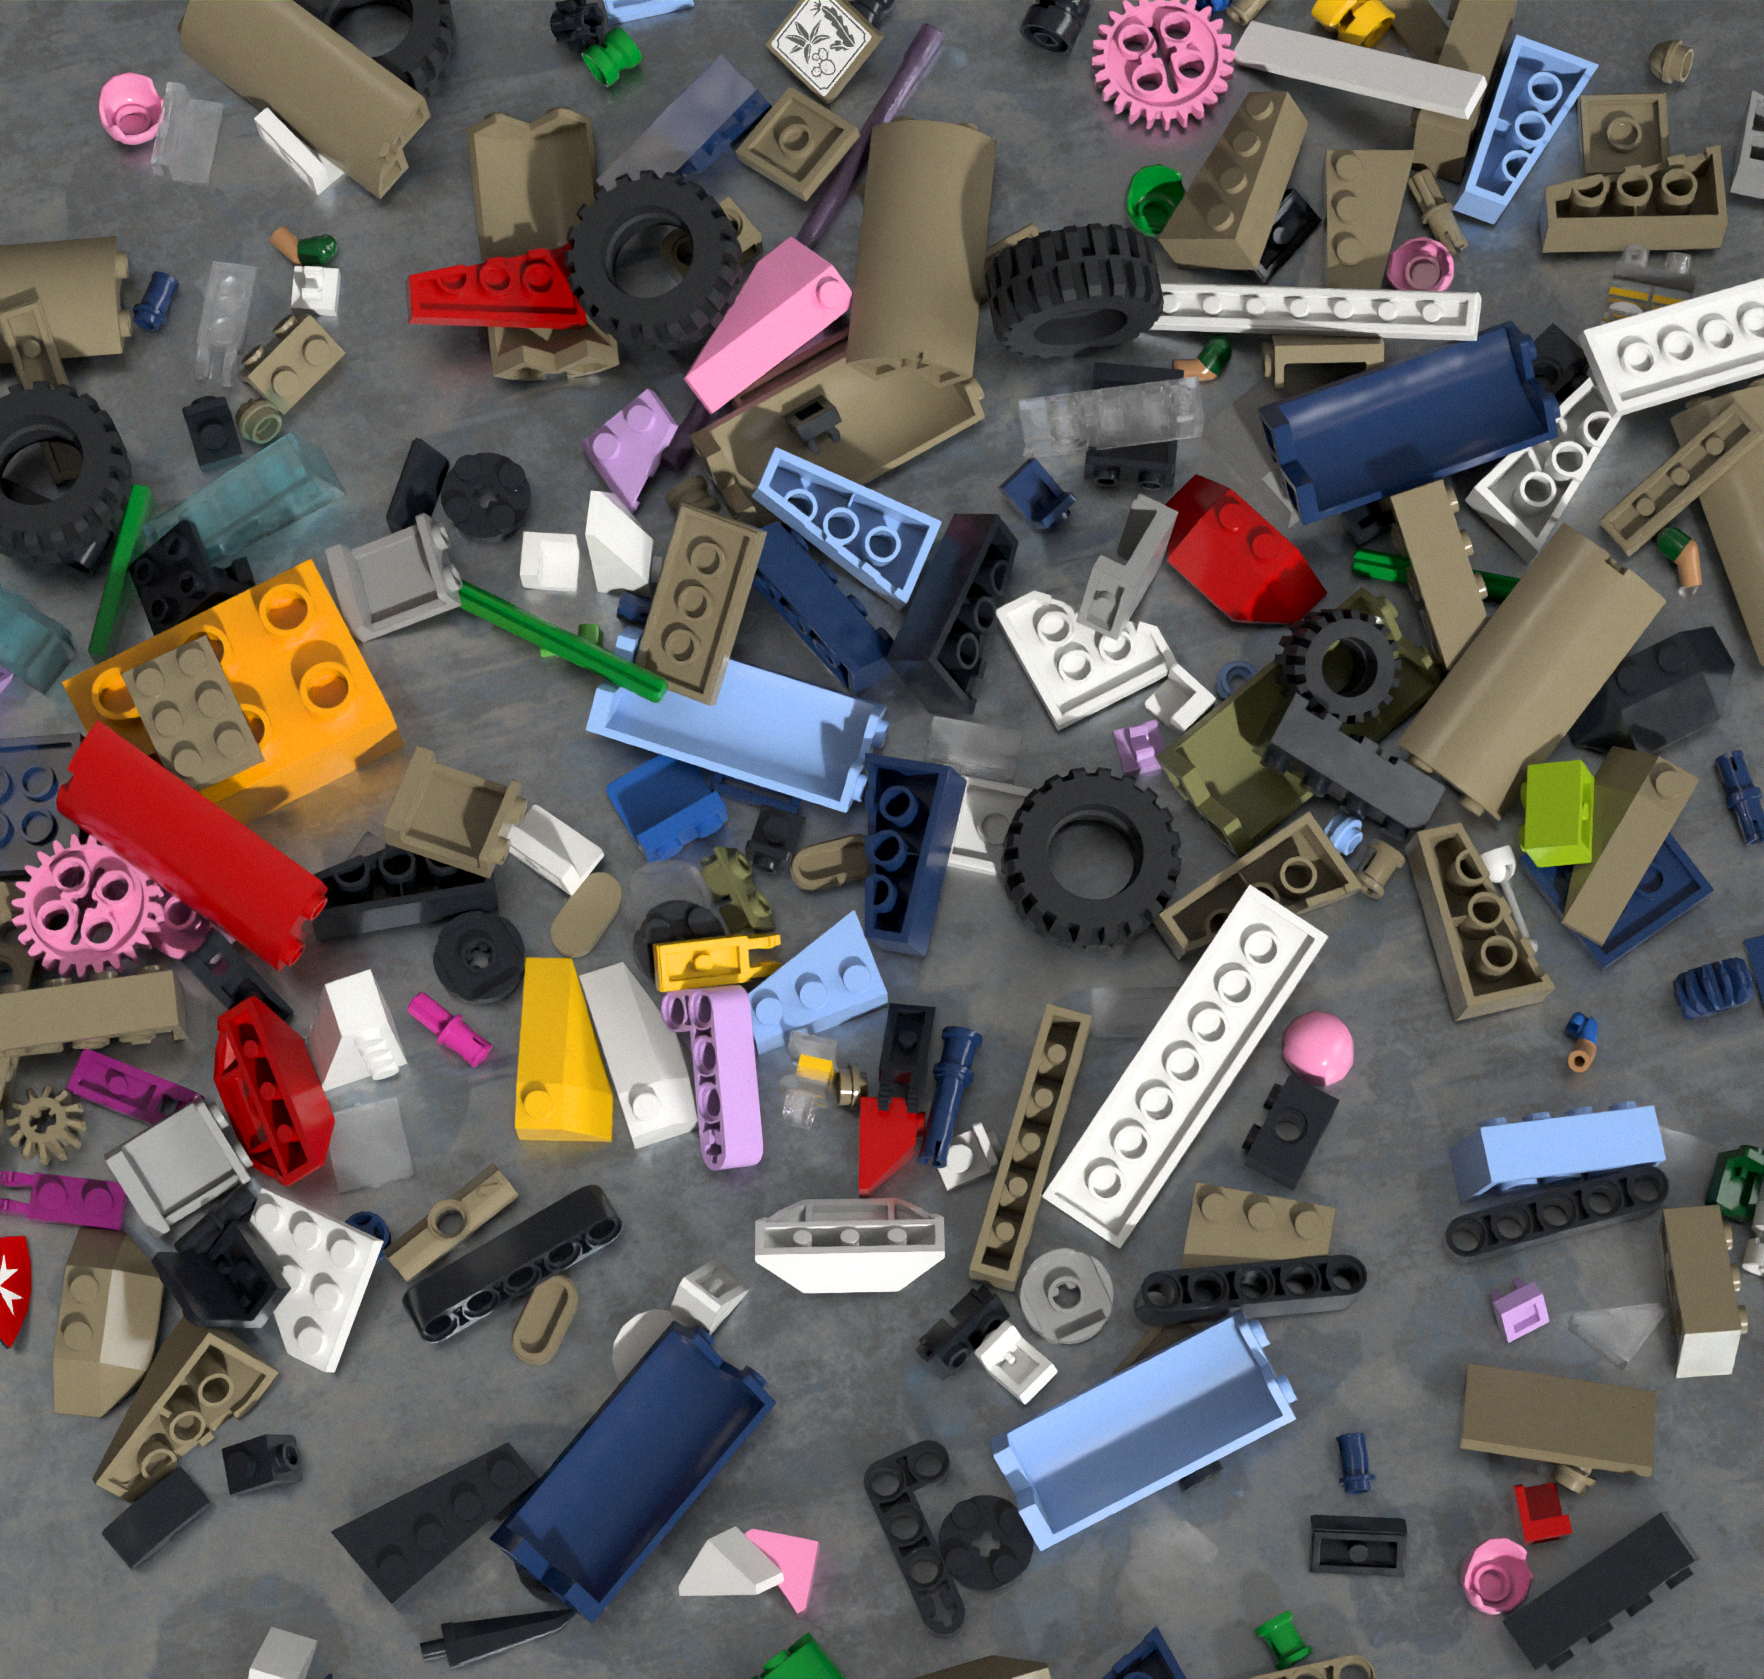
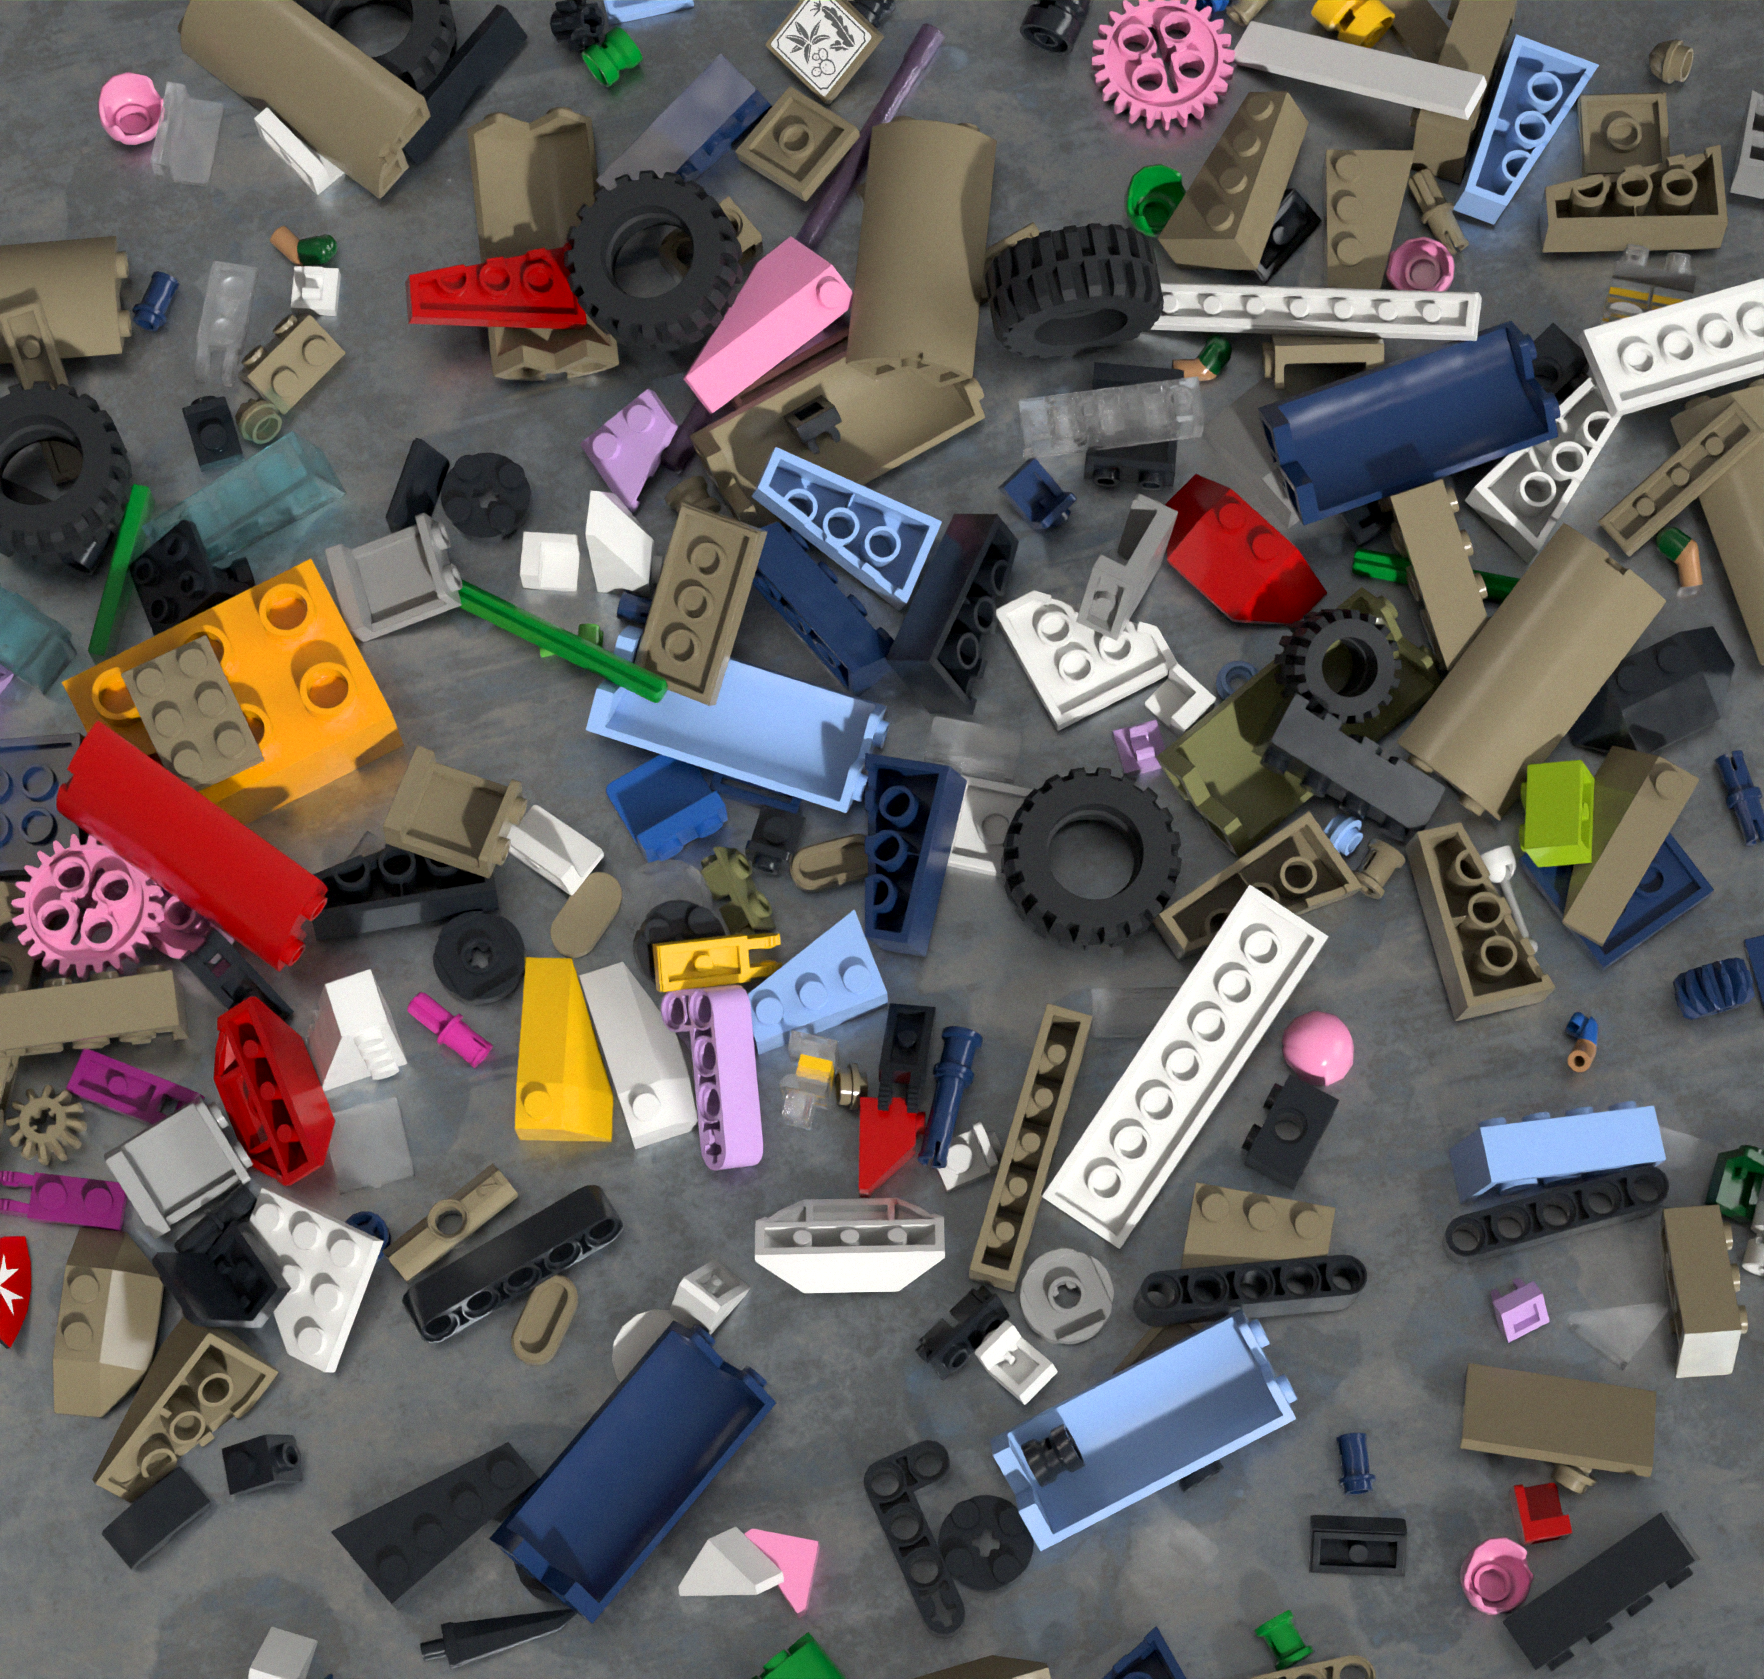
(465, 78): none -> black tile
(1052, 1455): none -> black wheel

